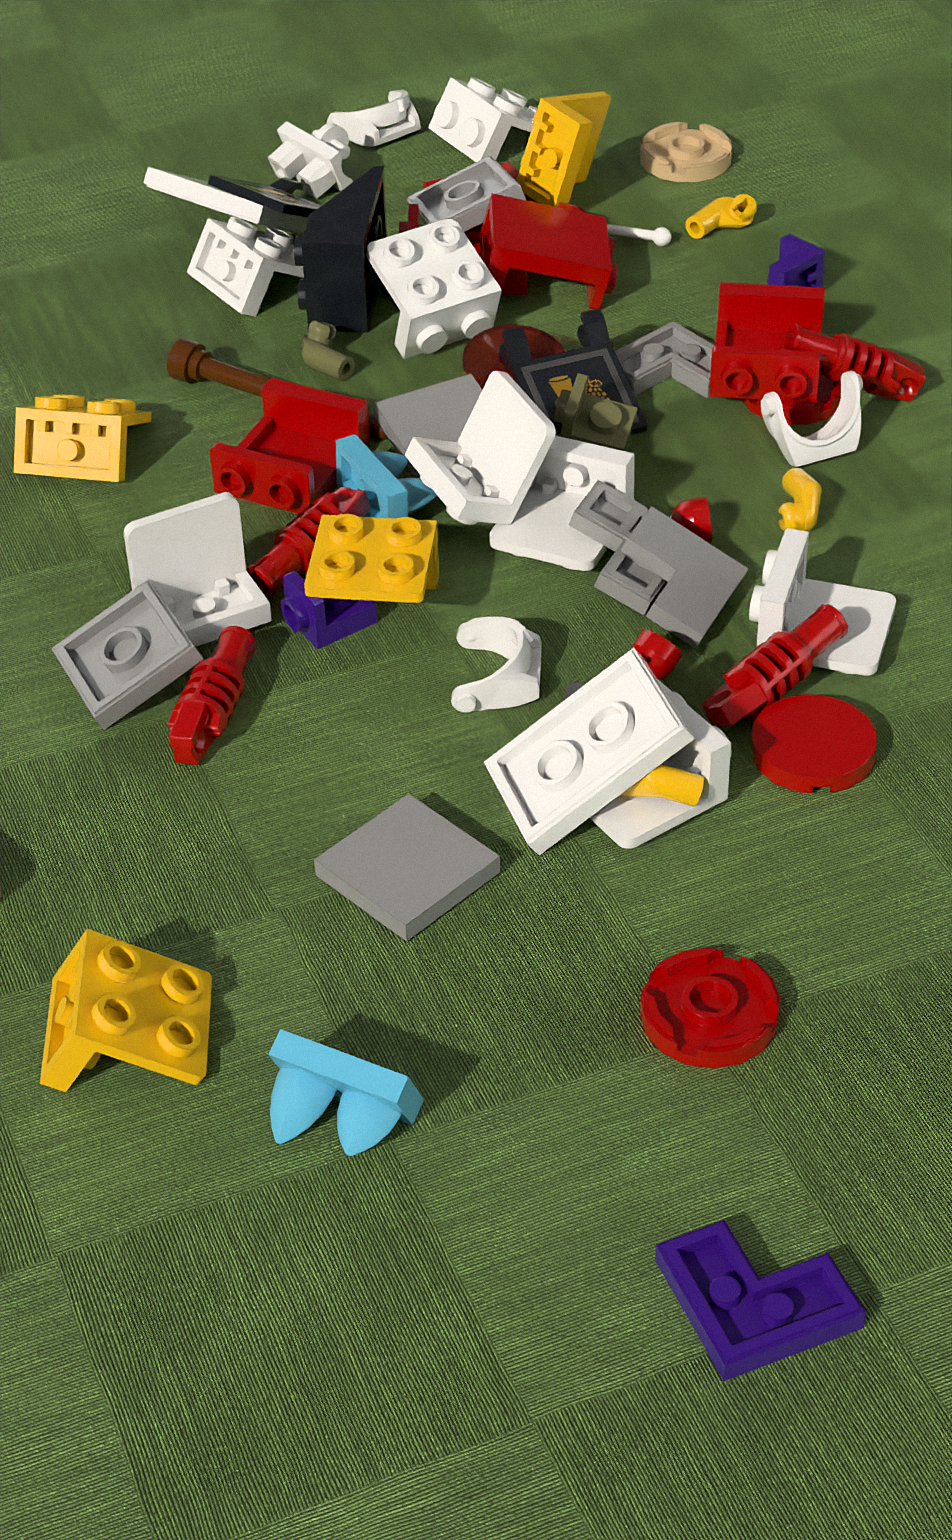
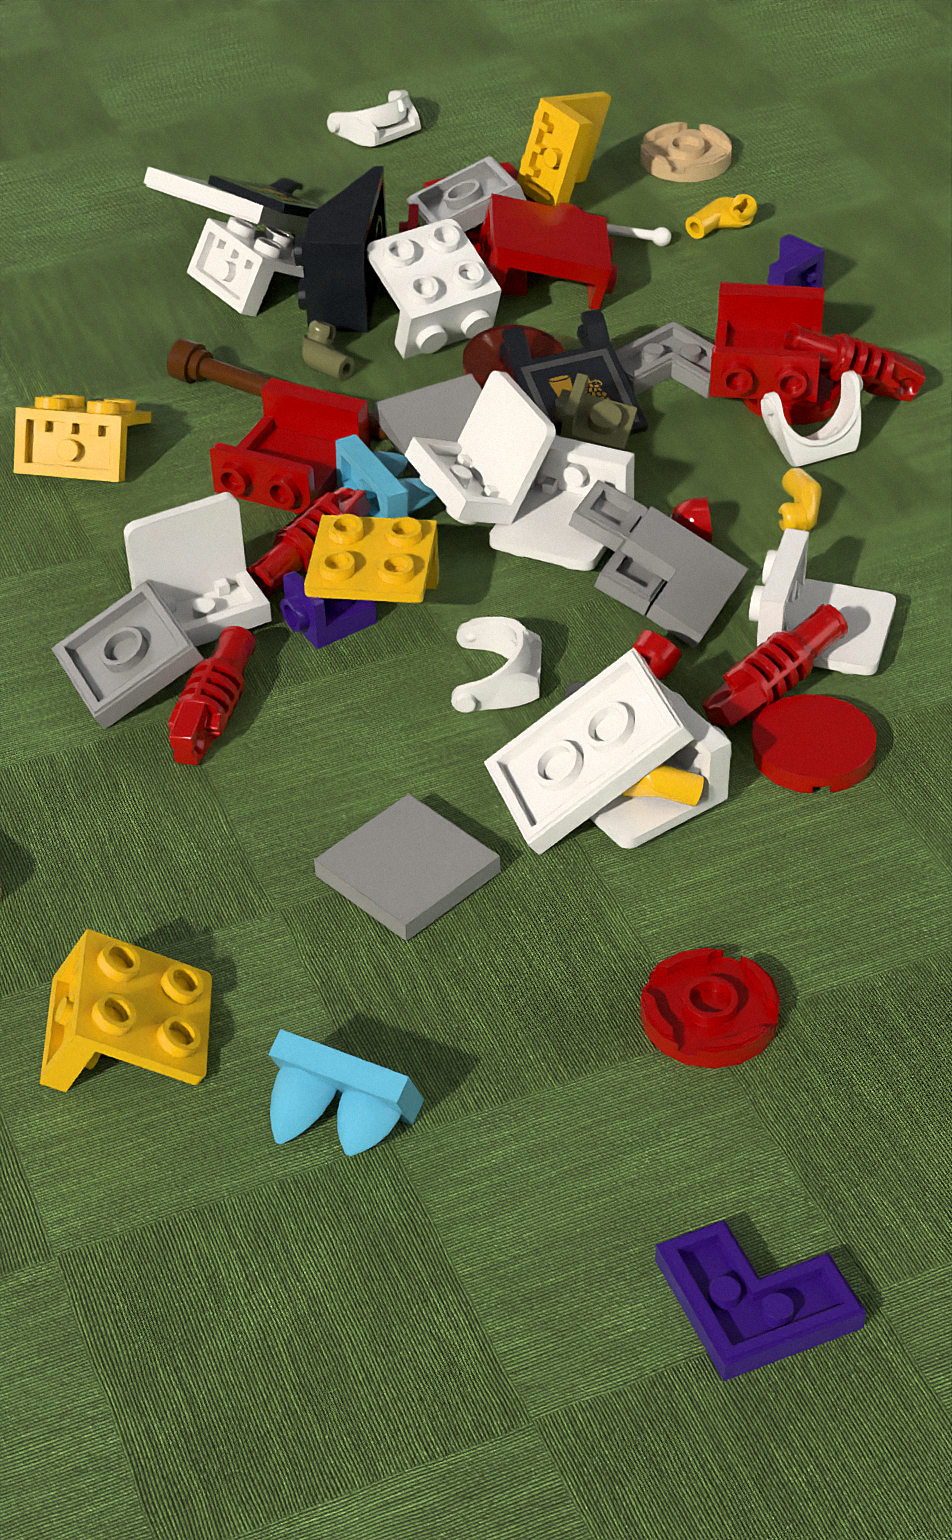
(312, 157): white hips -> none
(478, 118): white bracket -> none

